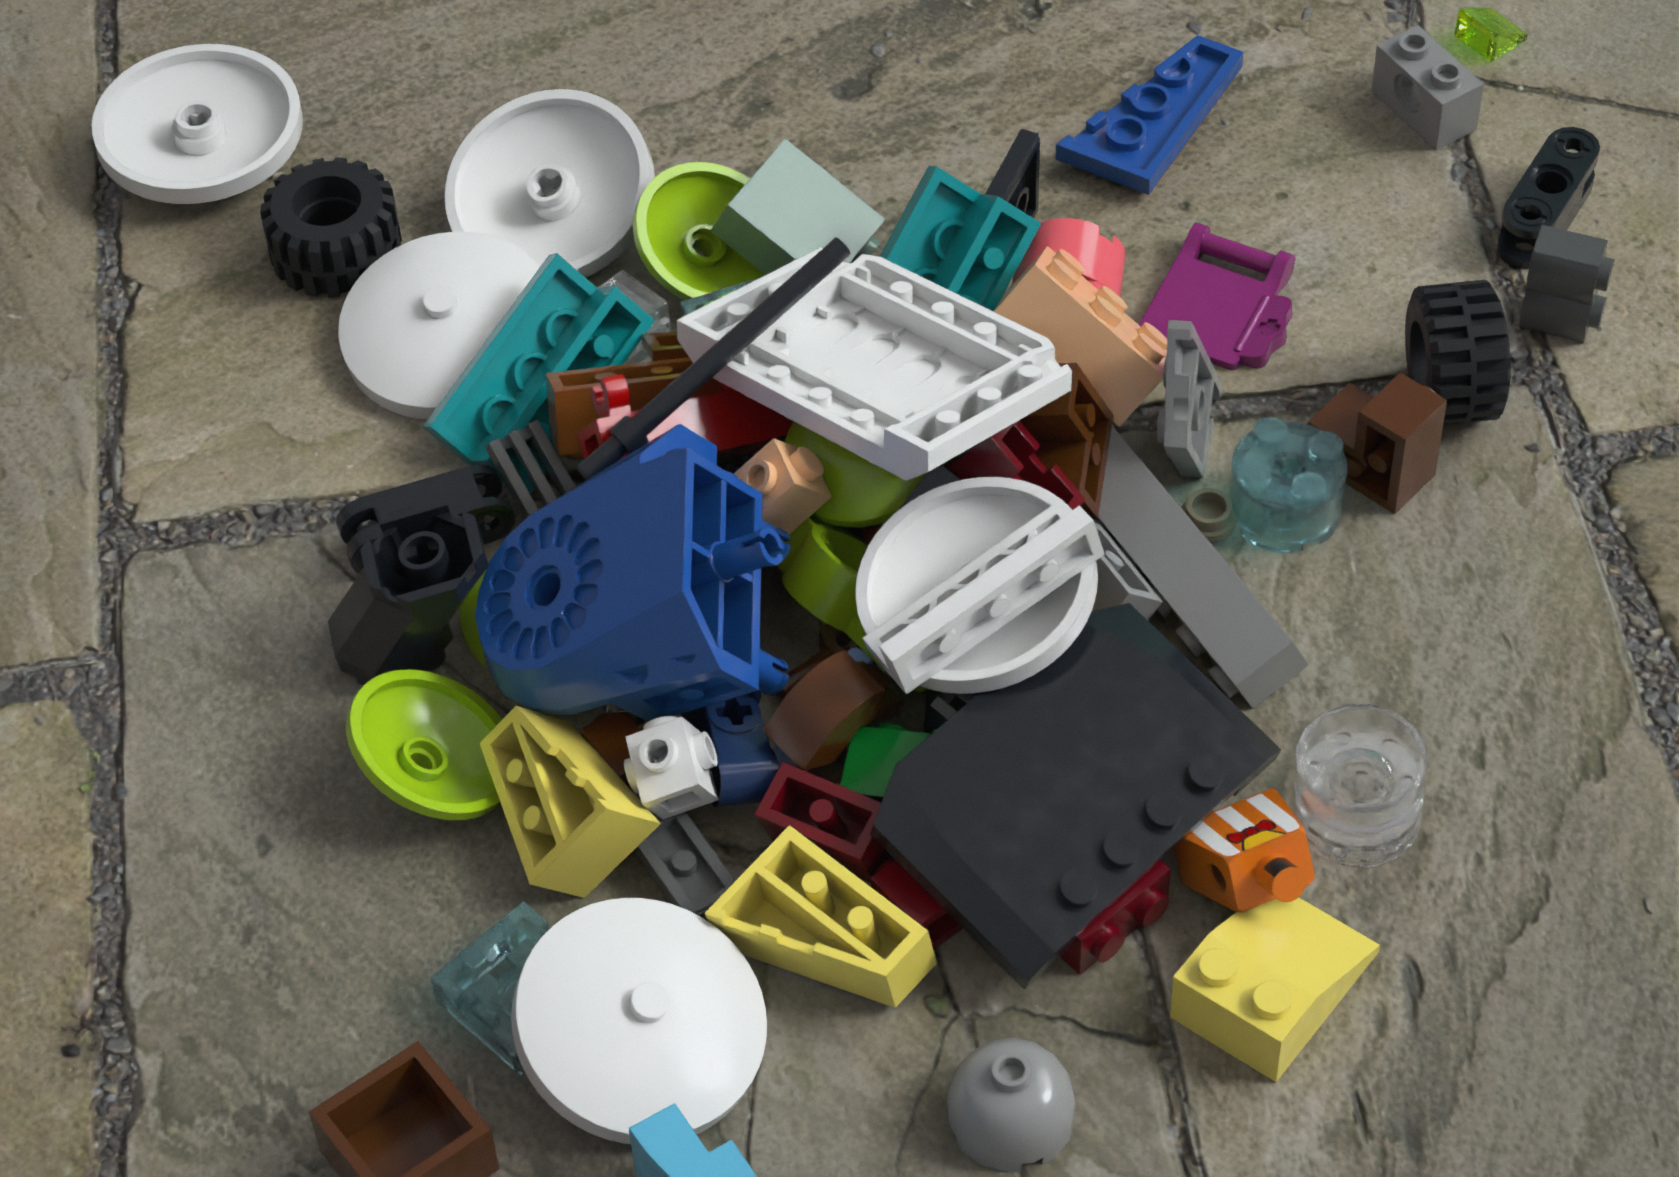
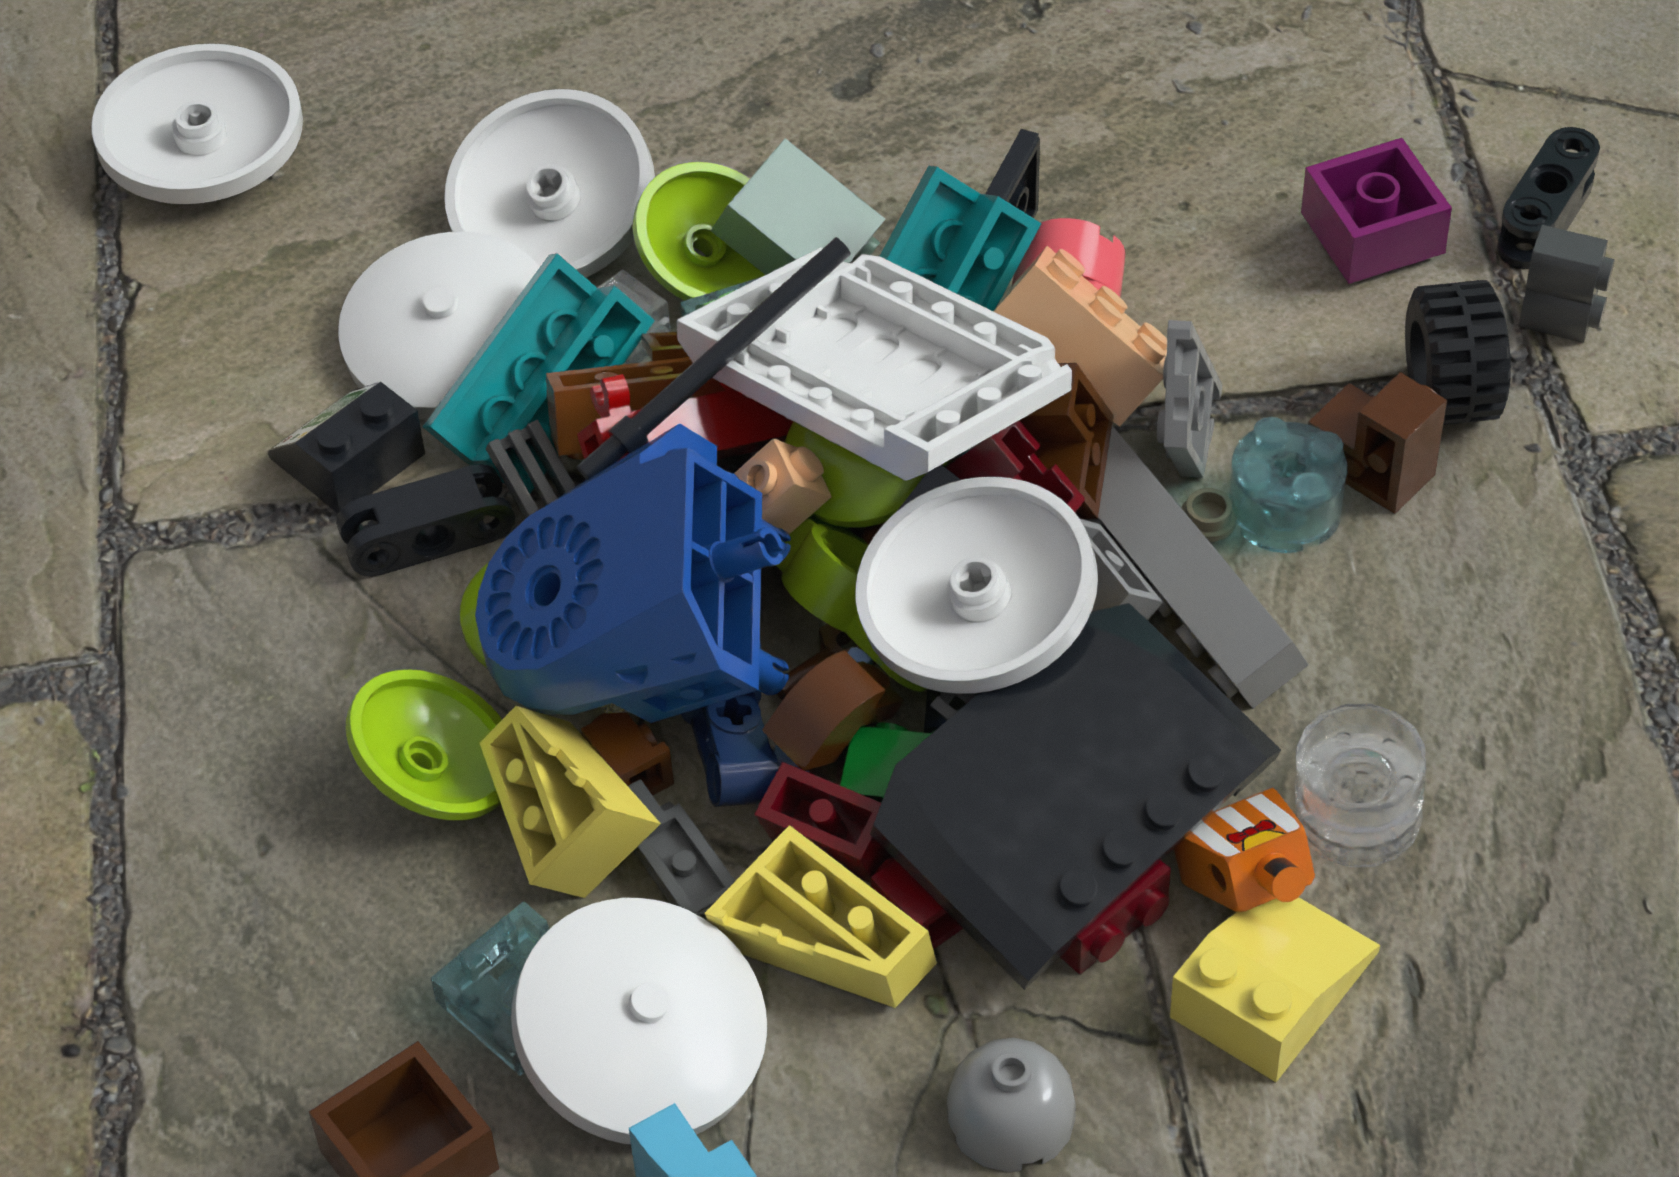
(328, 224): black tyre -> none
(353, 445): none -> black slope
(408, 592): black brick -> none
(671, 766): white brick -> none
(985, 595): white fence -> none
(1154, 119): blue wing -> none
(1232, 313): magenta piece -> none
(1375, 210): none -> magenta brick
(1427, 87): light grey brick -> none
(1487, 32): clear neon green slope -> none

